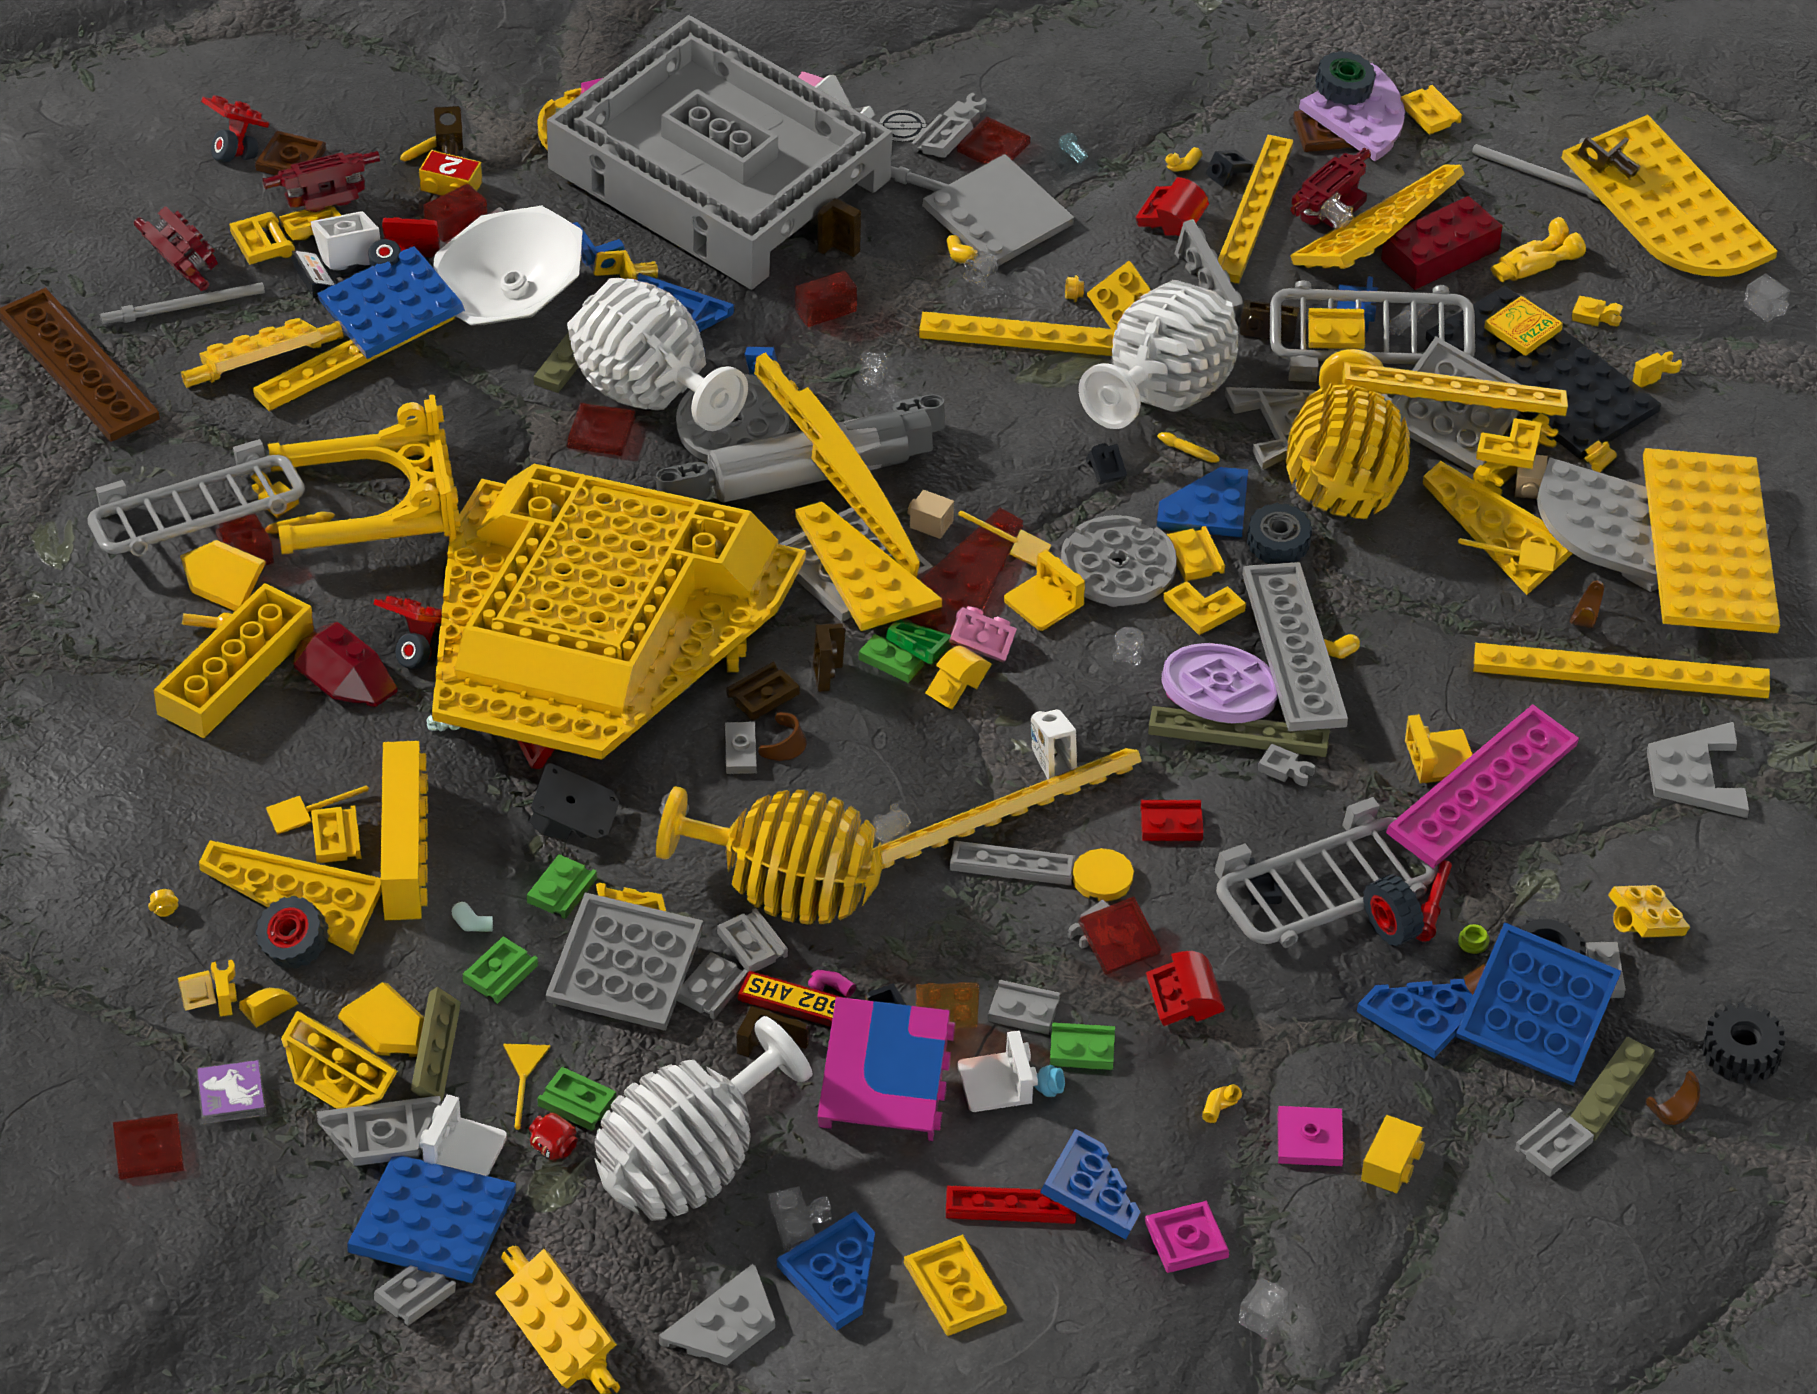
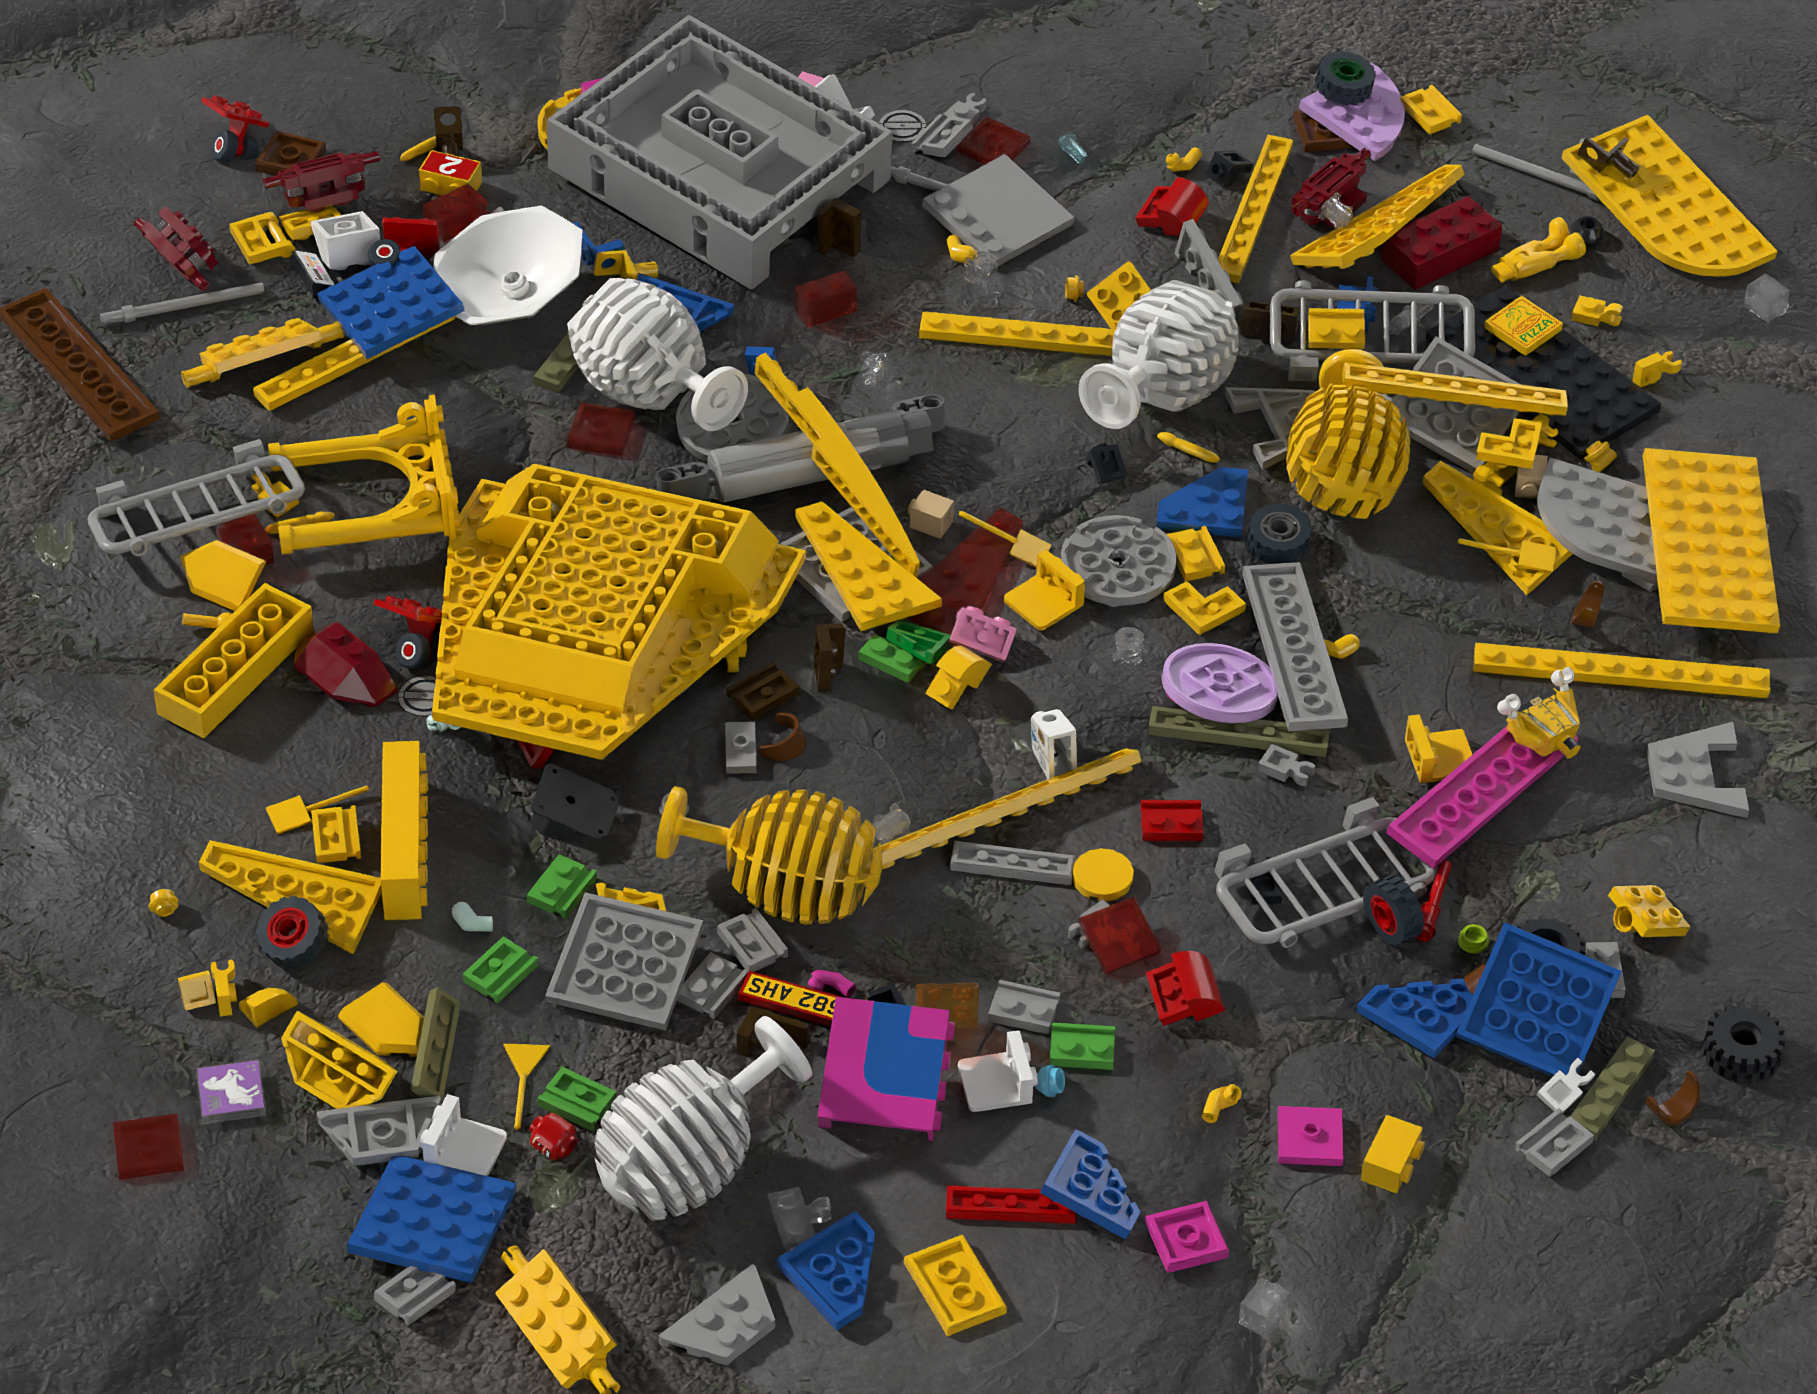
(417, 695): none -> light grey sticker
(1547, 720): none -> yellow torso
(1563, 1090): none -> white plate
(1589, 229): none -> black plate

